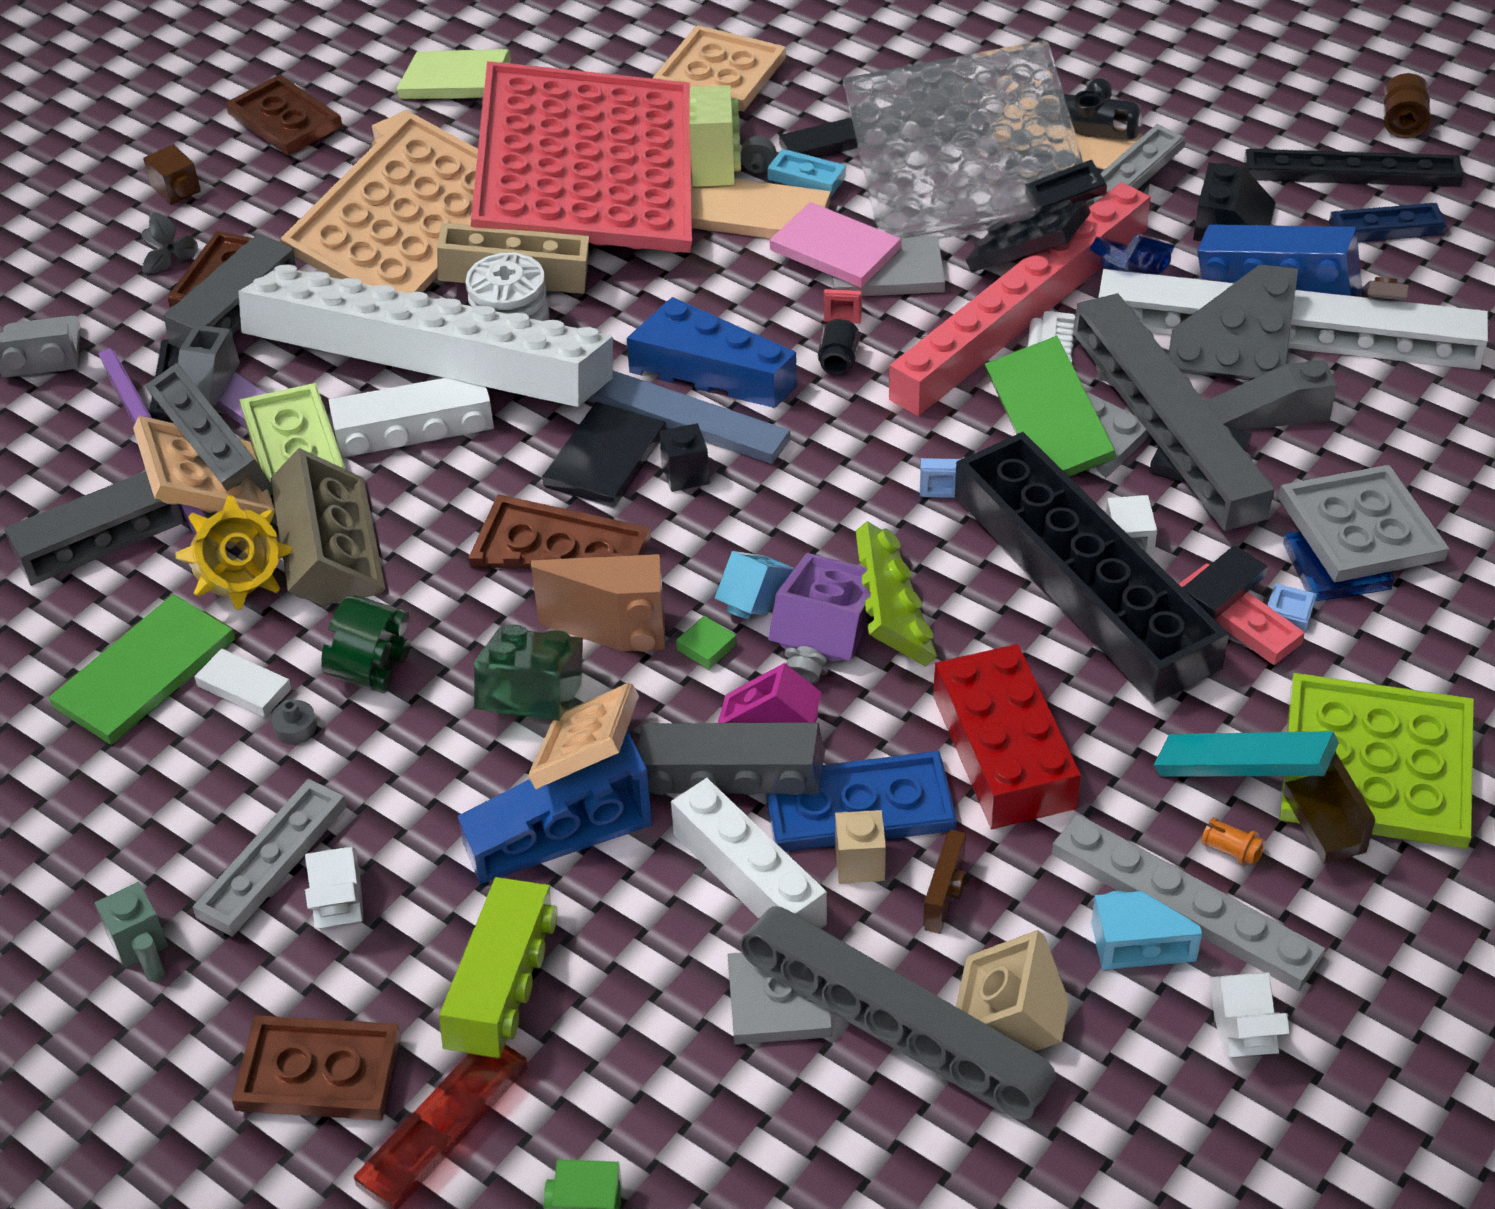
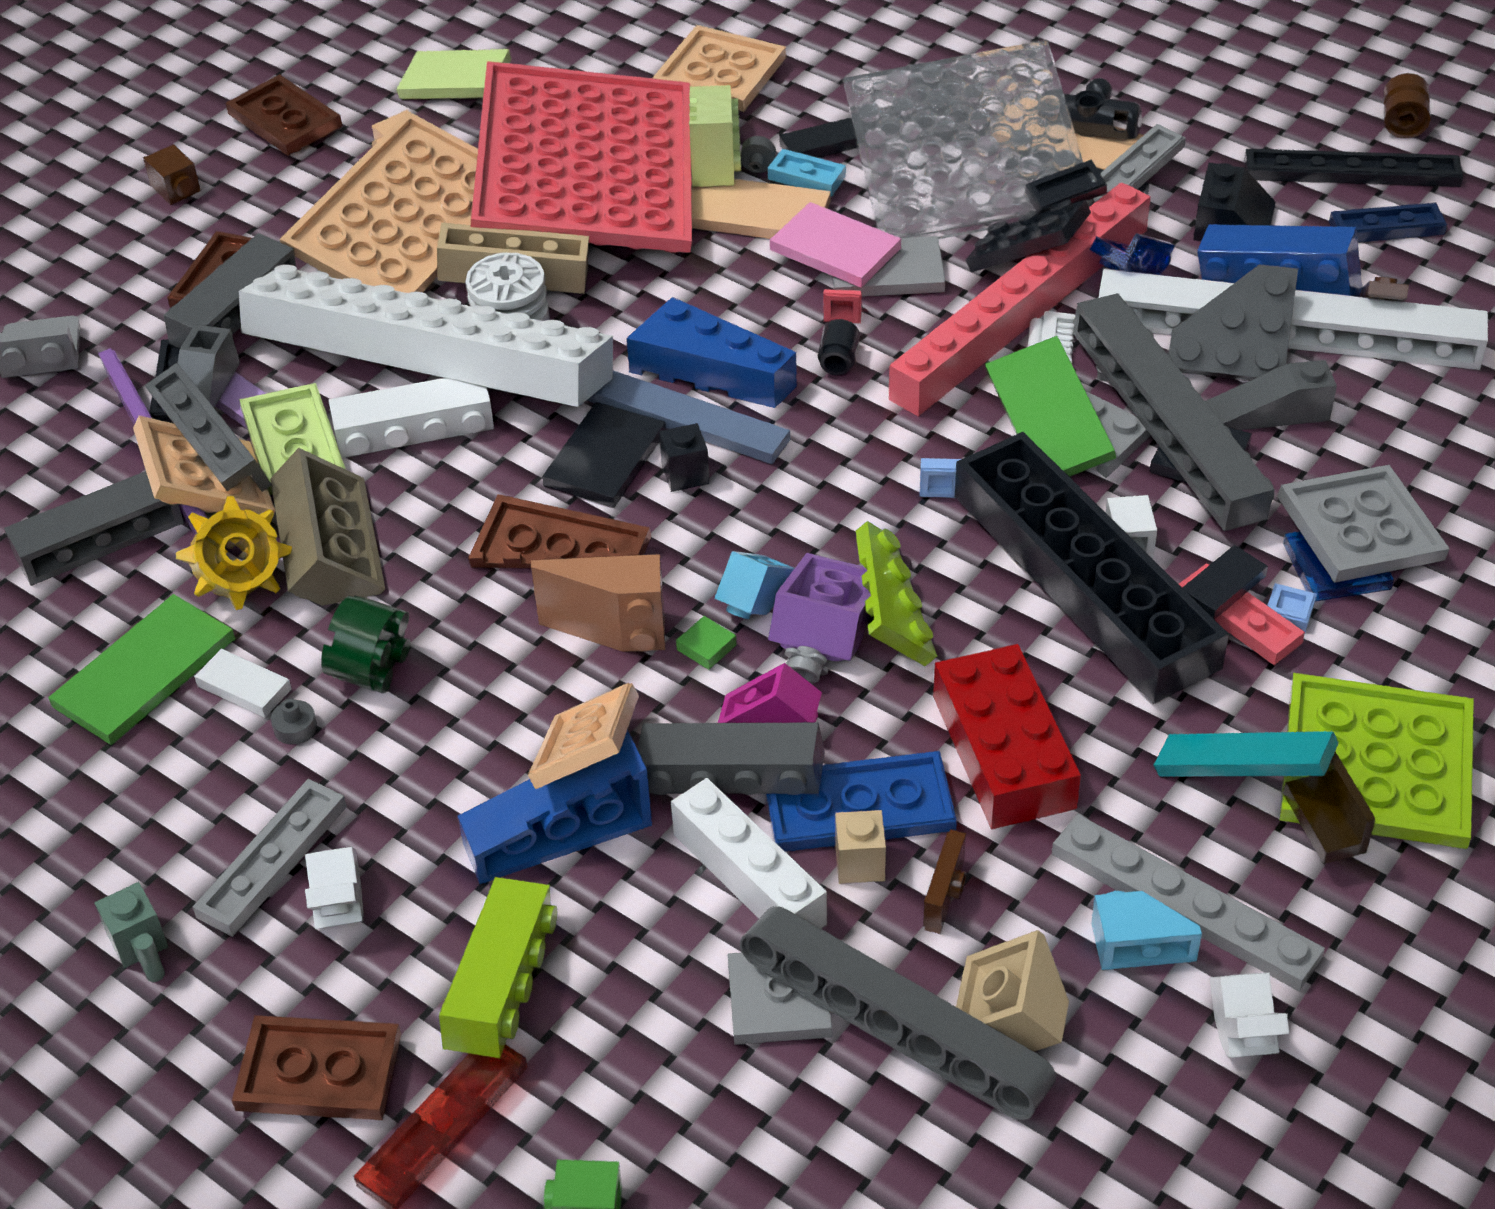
(161, 235): dark grey plant -> none
(528, 672): clear green brick -> none
(1234, 842): orange pin -> none

